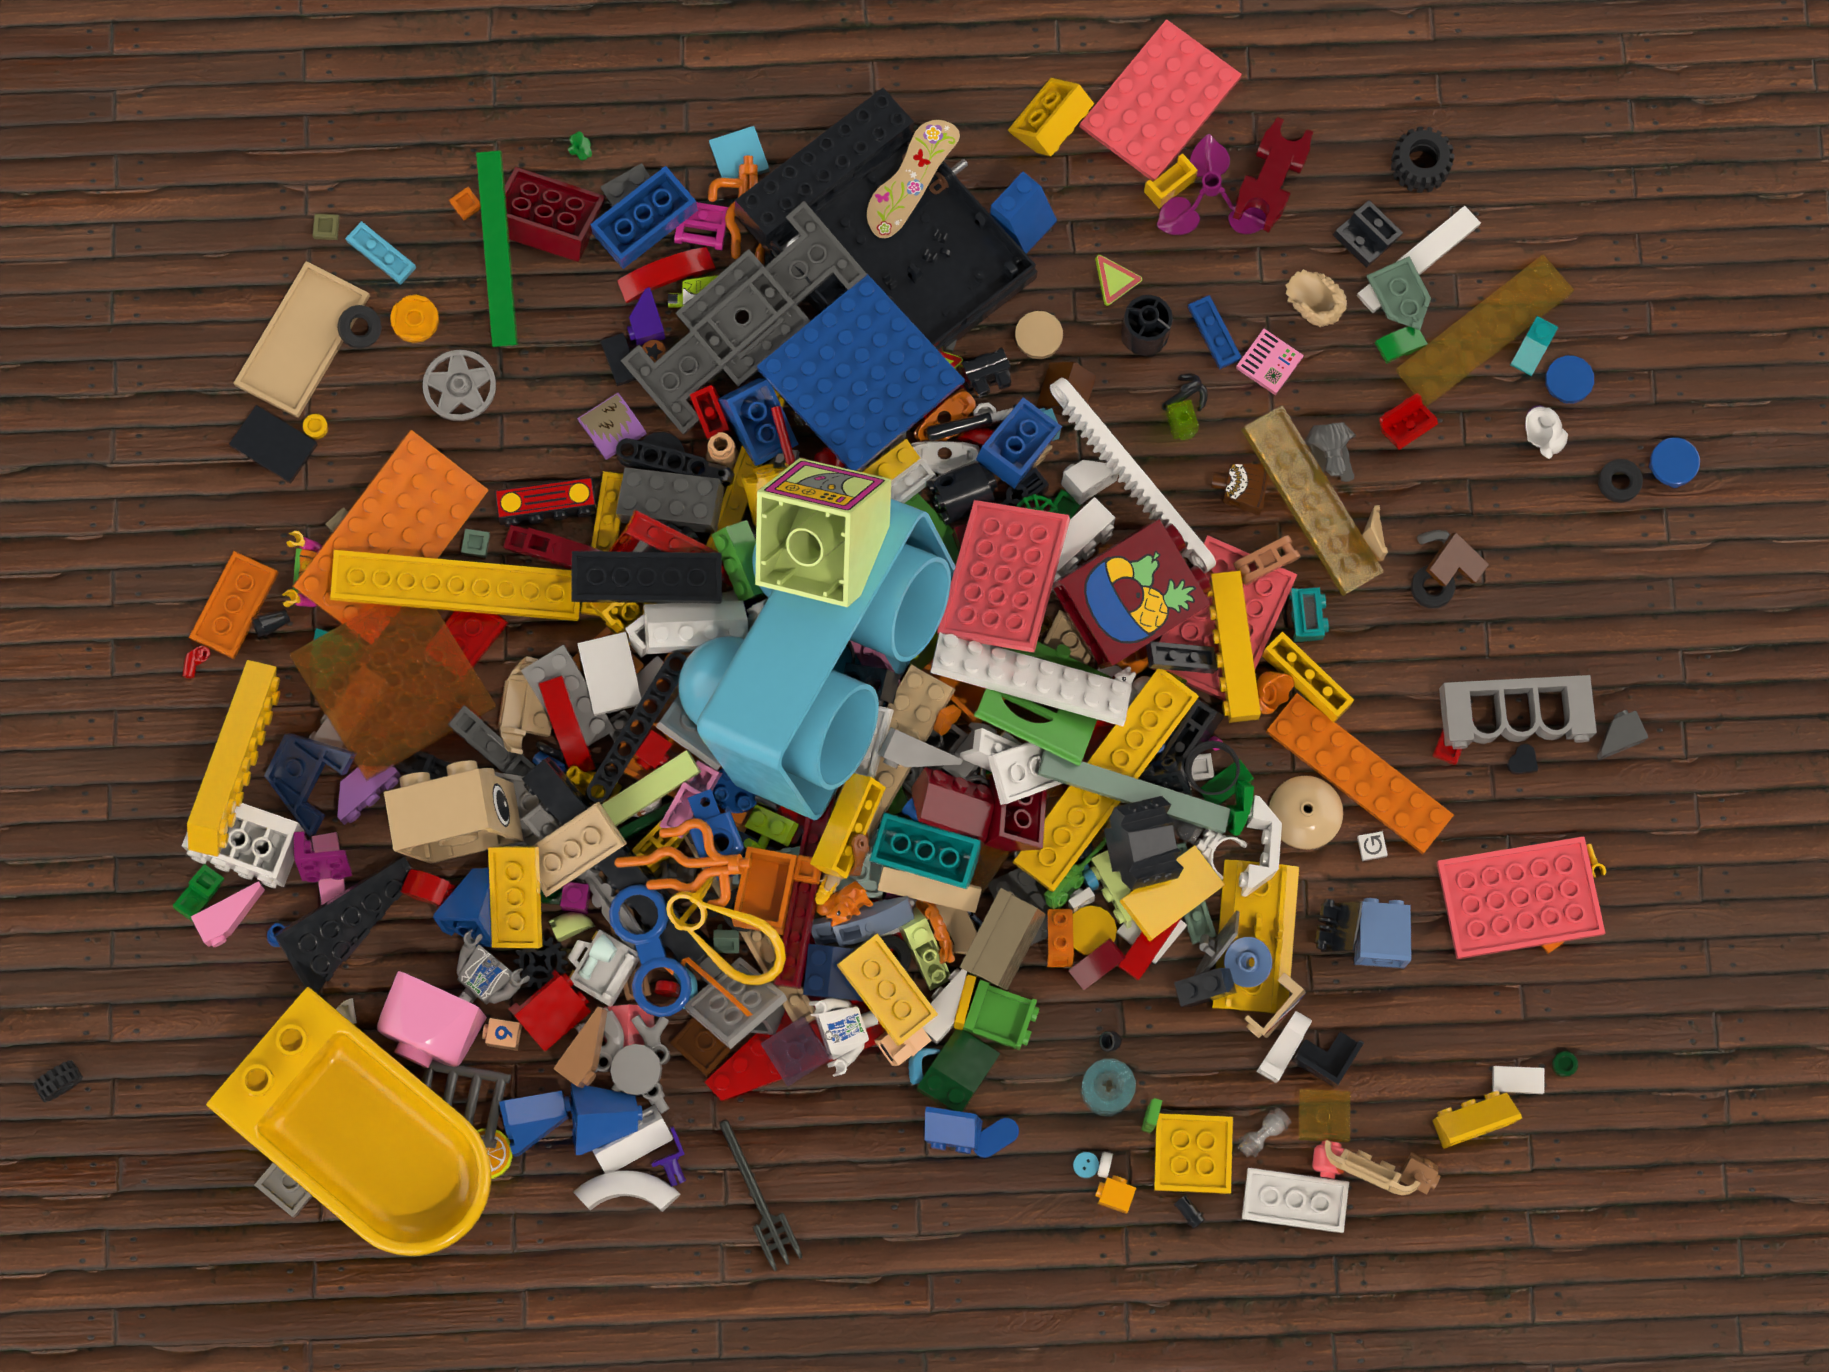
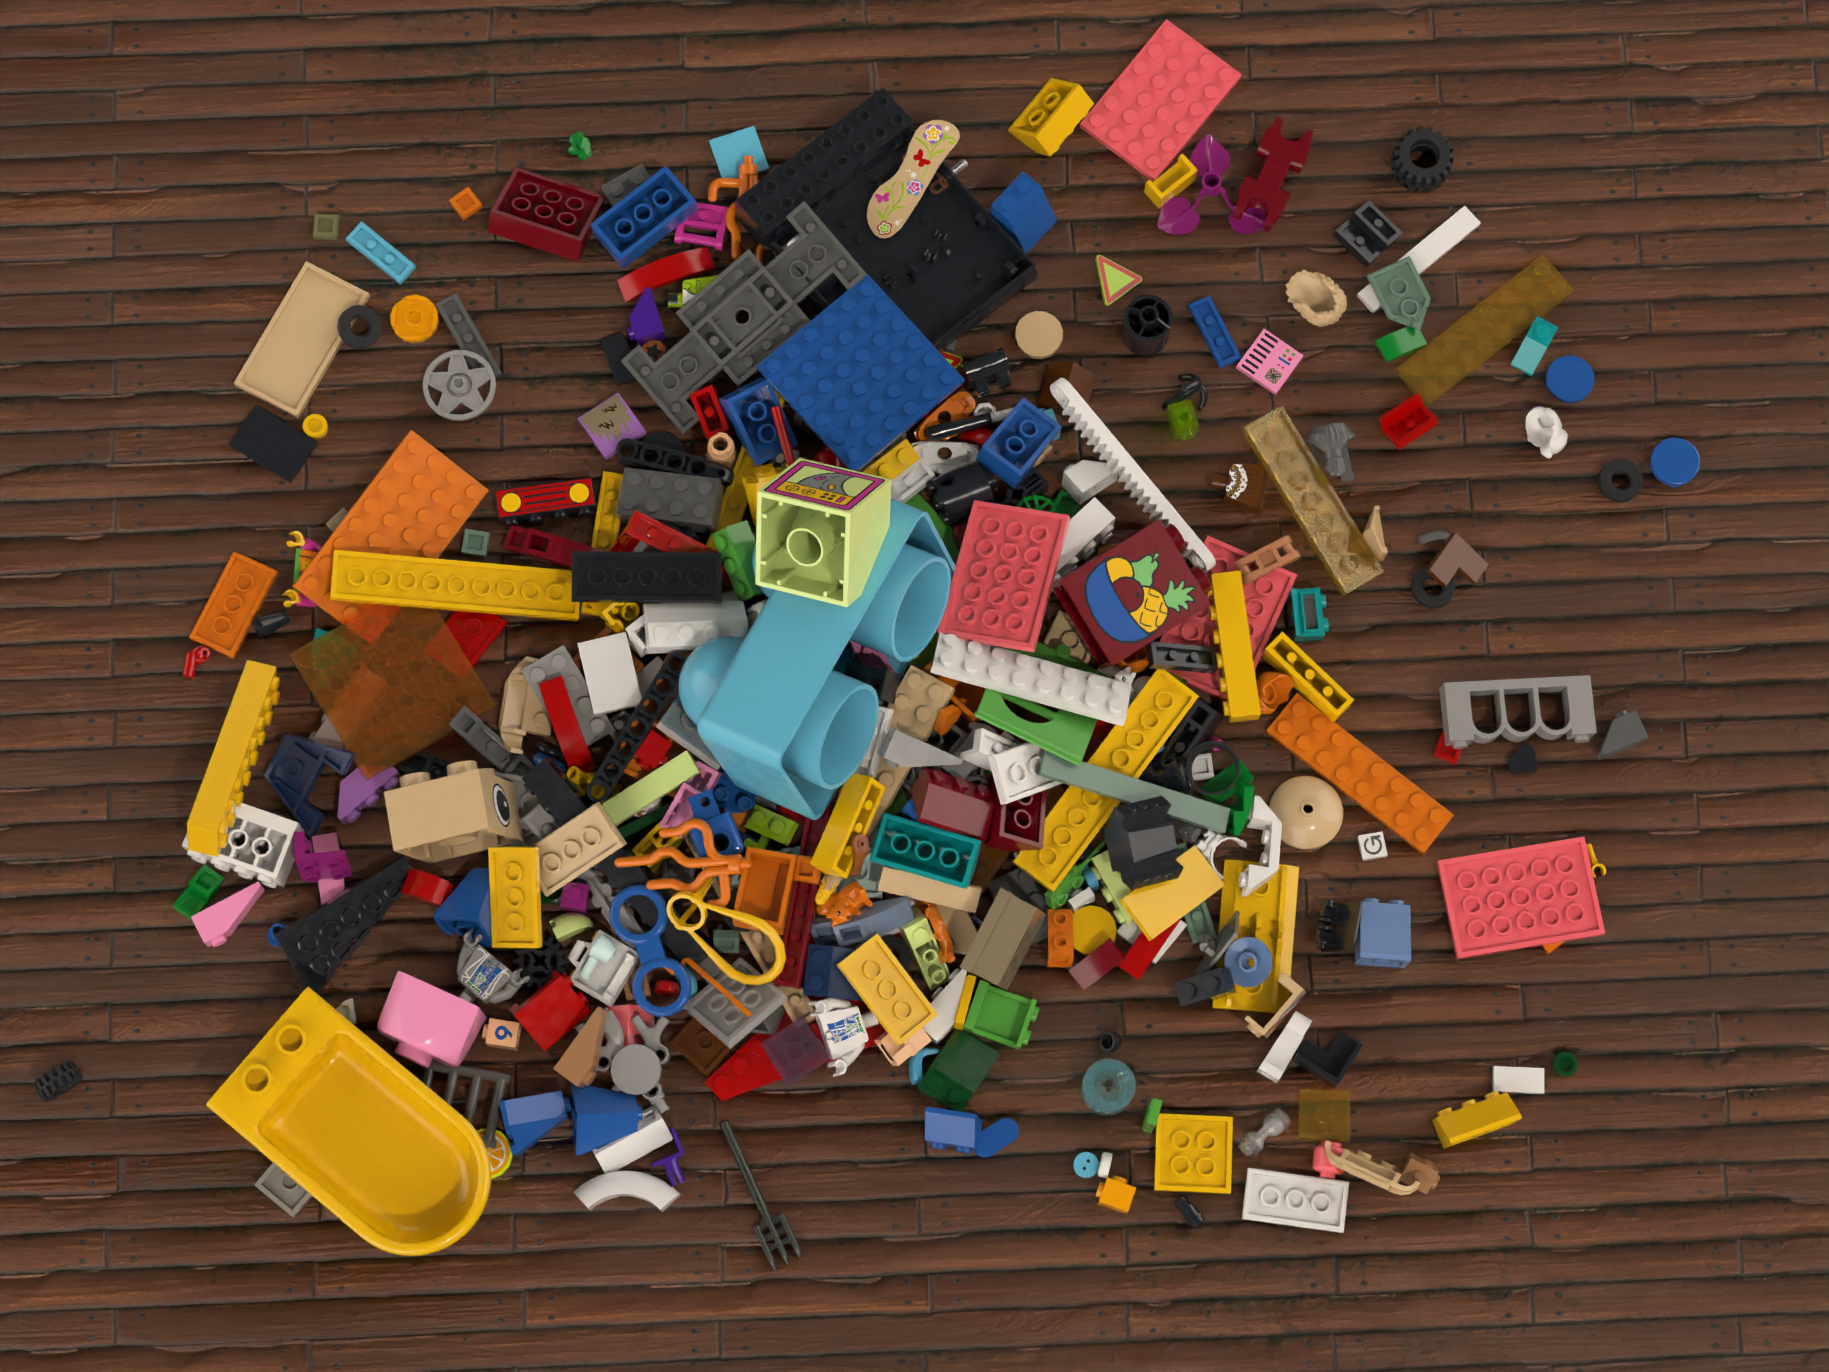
(465, 332): none -> dark grey tile
(496, 248): green tile -> none

